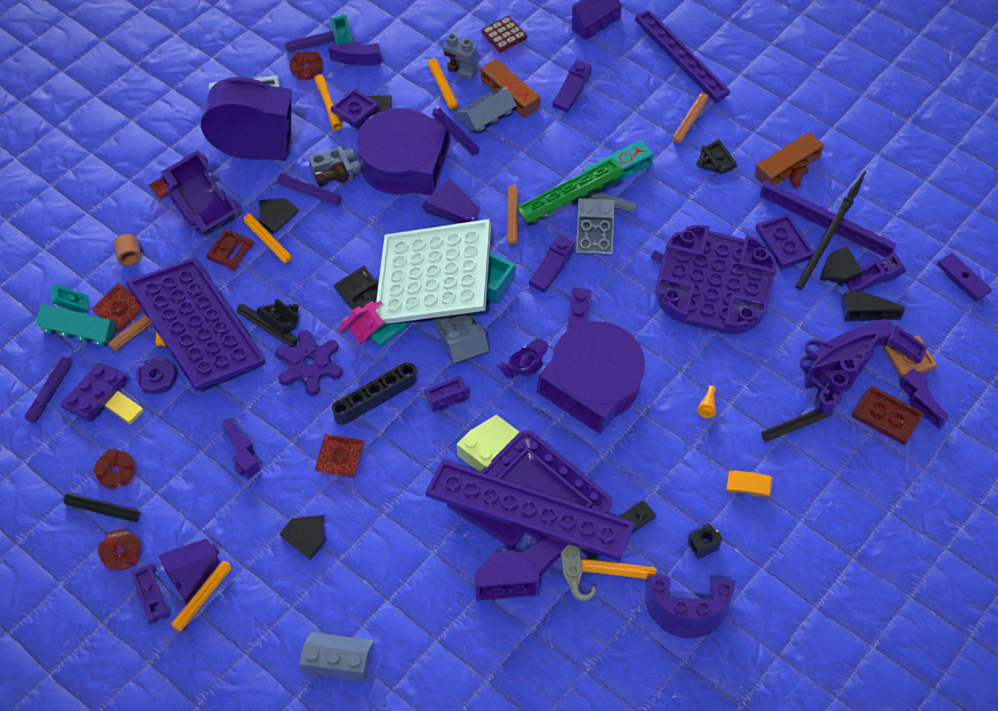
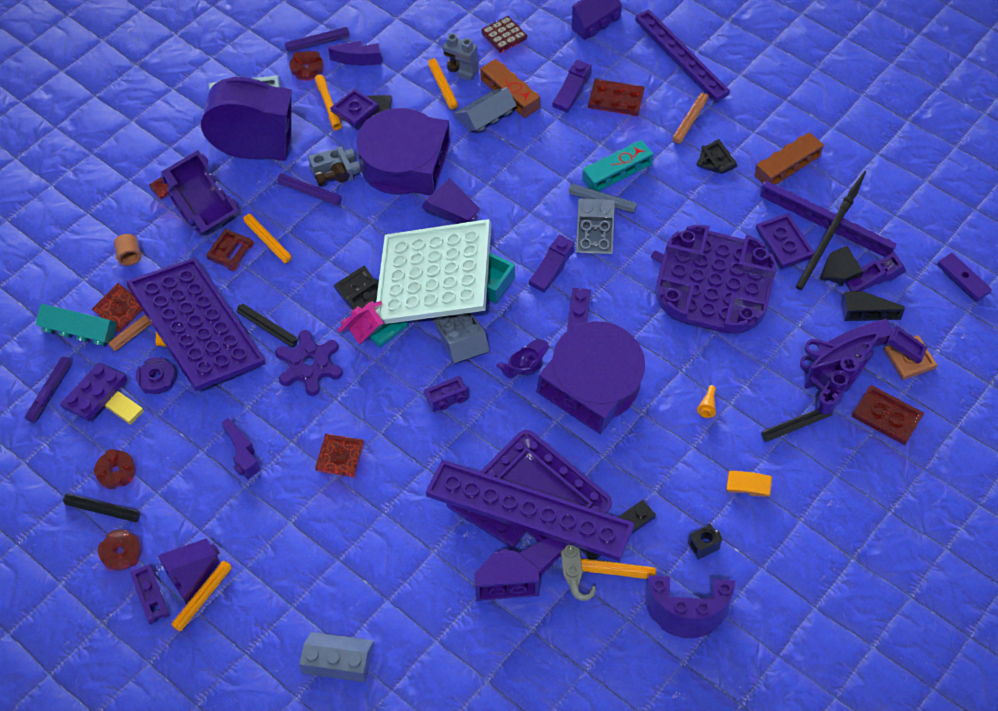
(69, 299): teal slope -> none
(275, 213): black slope -> none
(279, 315): black slope -> none
(305, 534): black slope -> none
(340, 29): teal slope -> none
(370, 400): black beam -> none
(455, 131): dark purple axle -> none
(485, 442): yellowish green slope -> none
(512, 215): nougat axle -> none
(569, 190): green plate -> none
(616, 97): none -> clear red plate
(796, 175): clear red arm -> none
(916, 386): dark purple slope -> none

